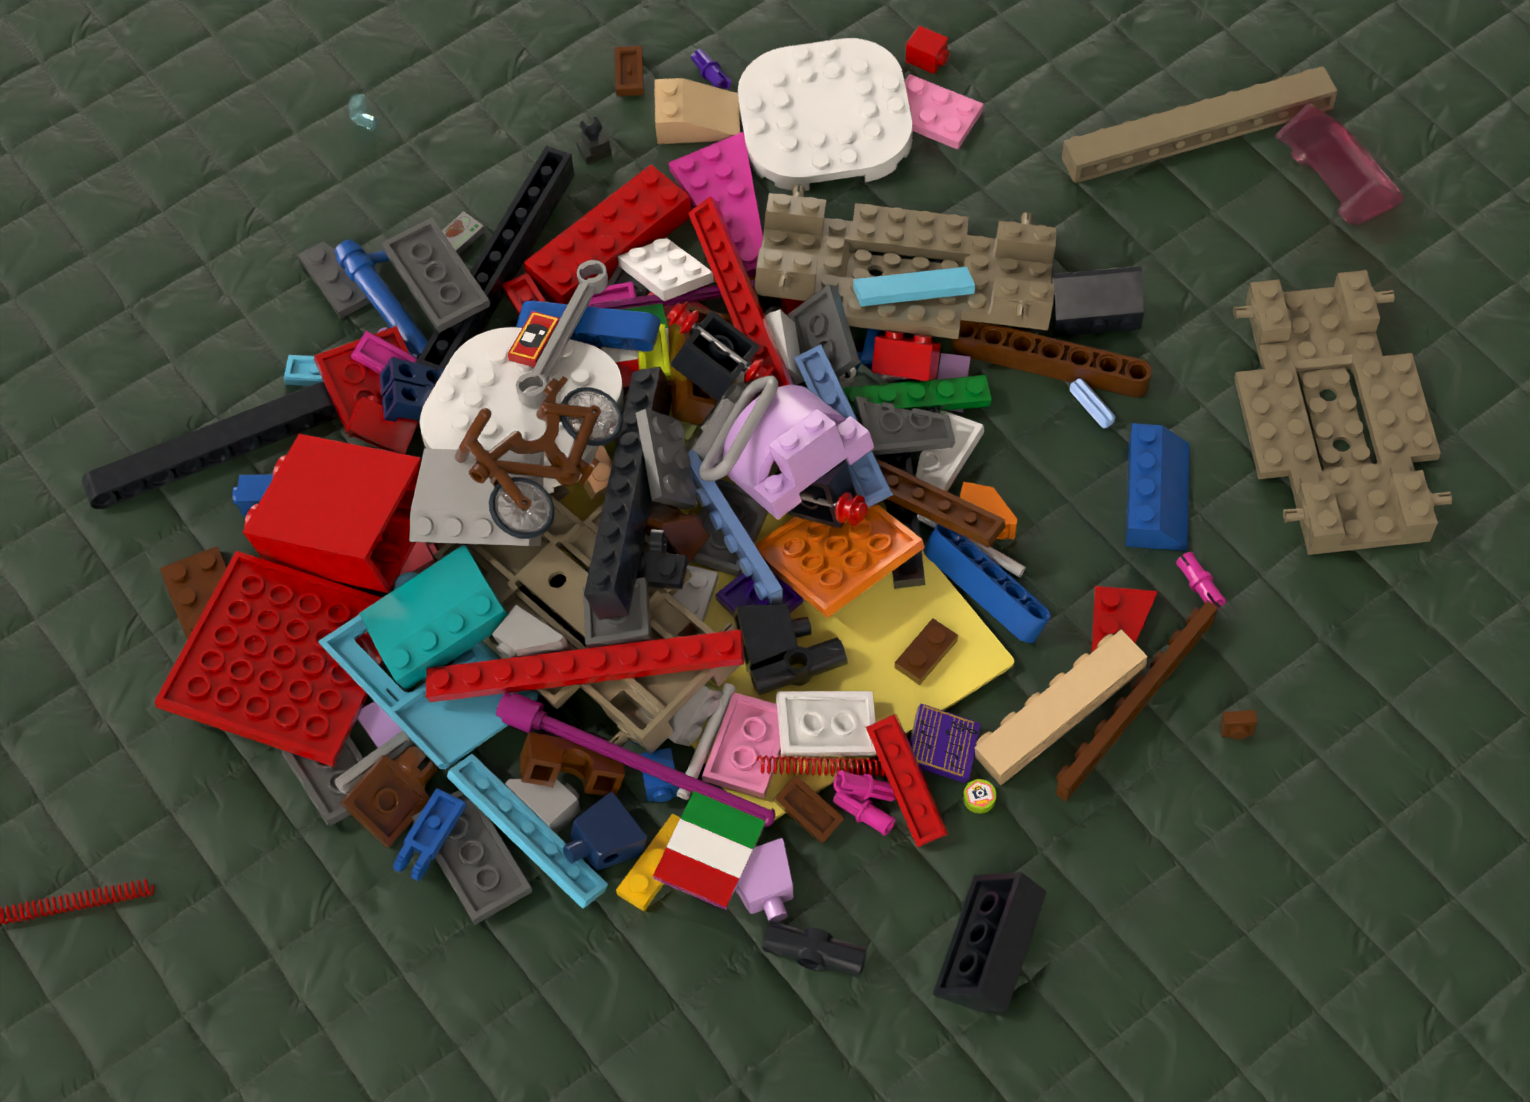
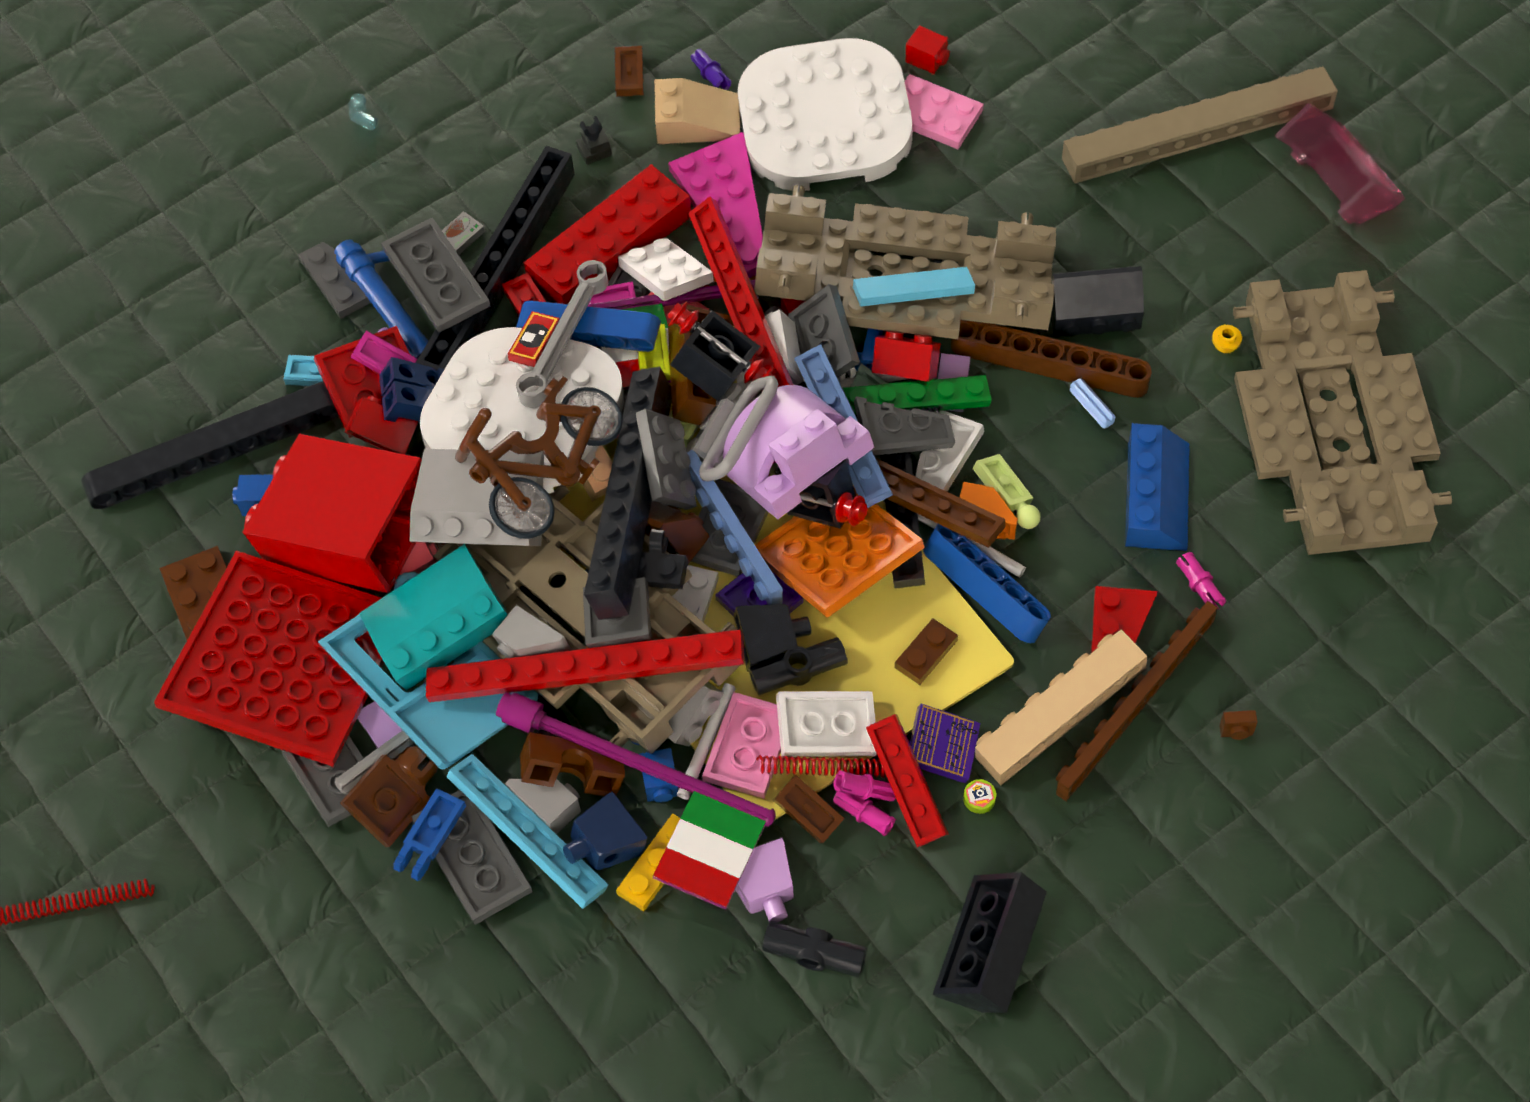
(997, 474): none -> yellowish green plate
(1223, 344): none -> yellow plate

